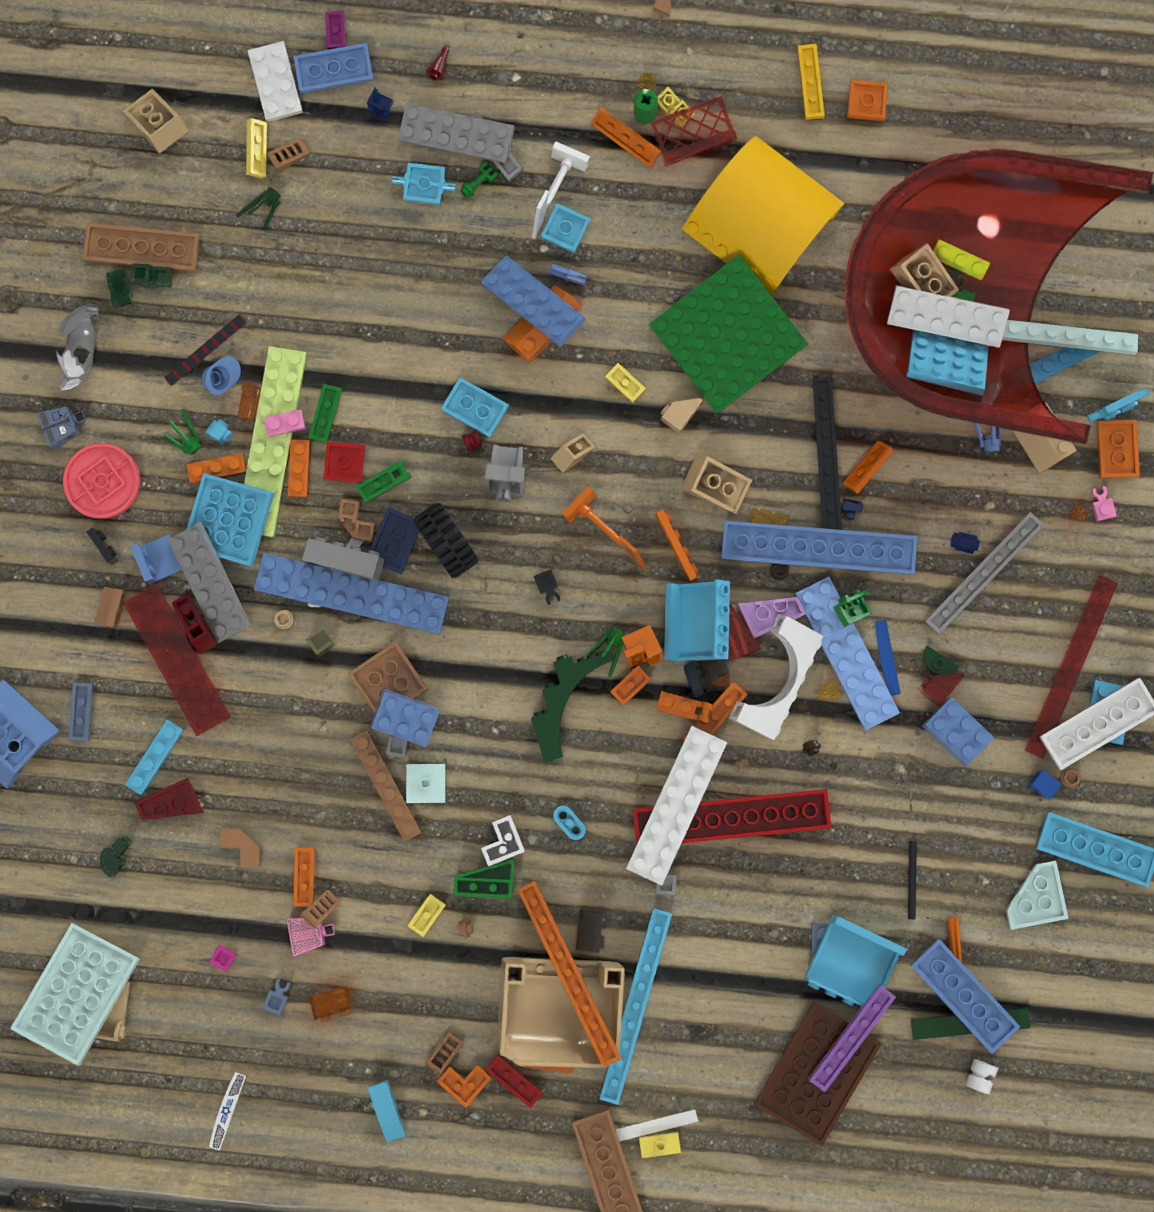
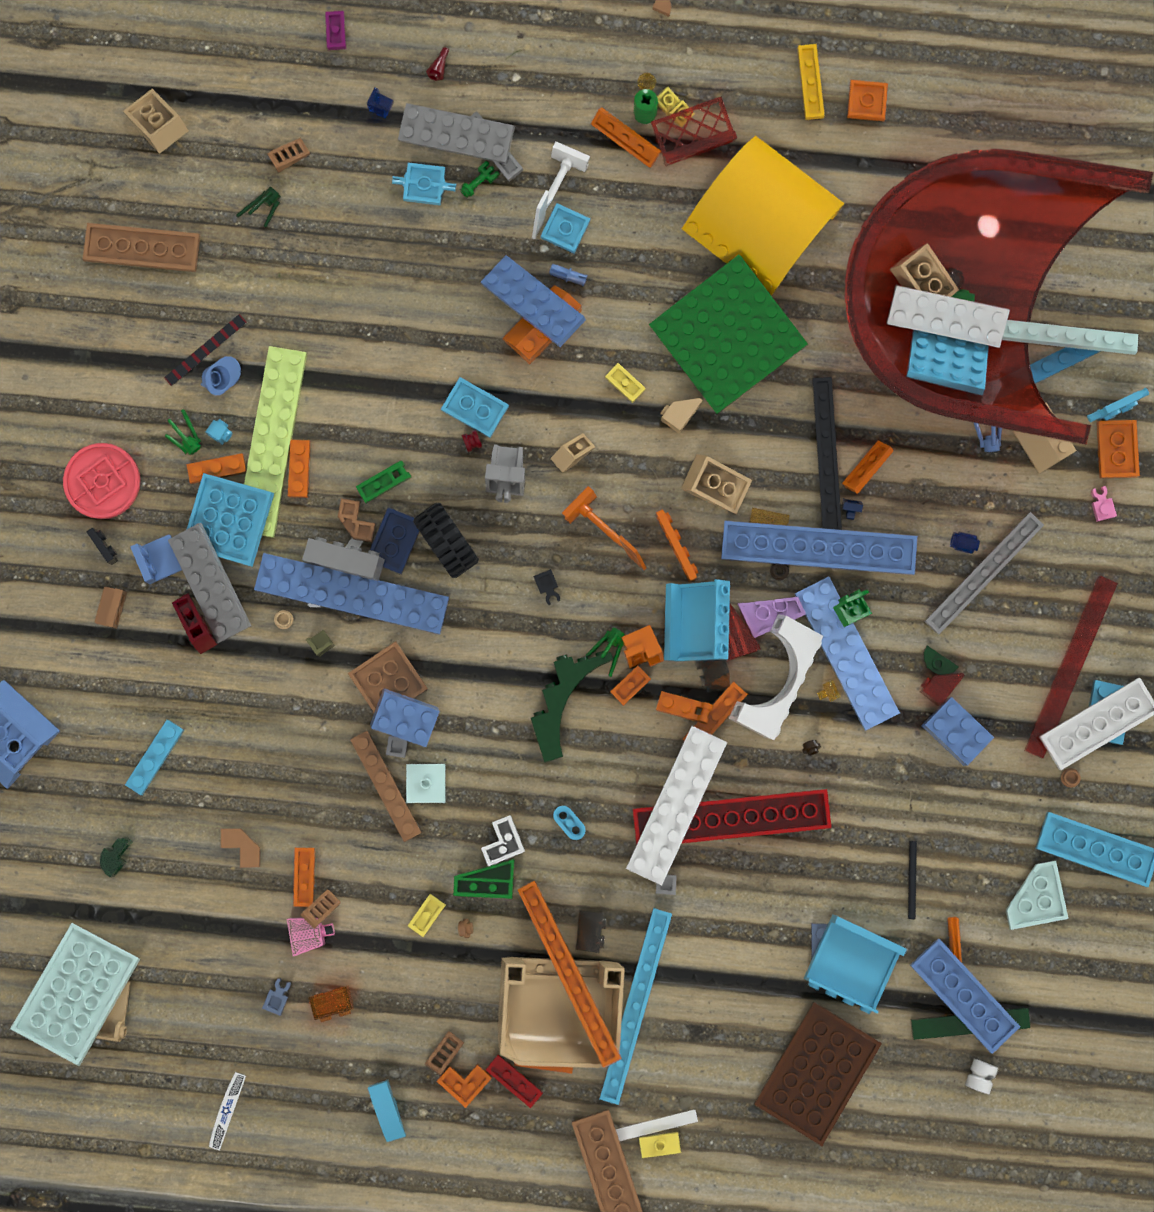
(60, 425): sand blue torso -> none
(79, 330): light grey animal -> none
(81, 711): sand blue plate -> none
(119, 288): clear green brick -> none
(151, 276): clear green brick -> none
(171, 801): dark red wing -> none
(177, 660): clear red plate -> none
(223, 958): dark pink plate -> none
(248, 403): clear orange piece -> none
(256, 148): light yellow plate -> none
(275, 81): white plate -> none
(284, 423): bright pink plate -> none
(325, 413): green plate -> none
(333, 68): medium blue plate -> none
(344, 462): red plate -> none
(693, 679): black bush -> none
(851, 1038): medium lavender plate -> none
(887, 658): blue sticker -> none
(960, 259): neon yellow plate -> none
(1044, 784): blue panel -> none
(1078, 513): clear orange plate -> none

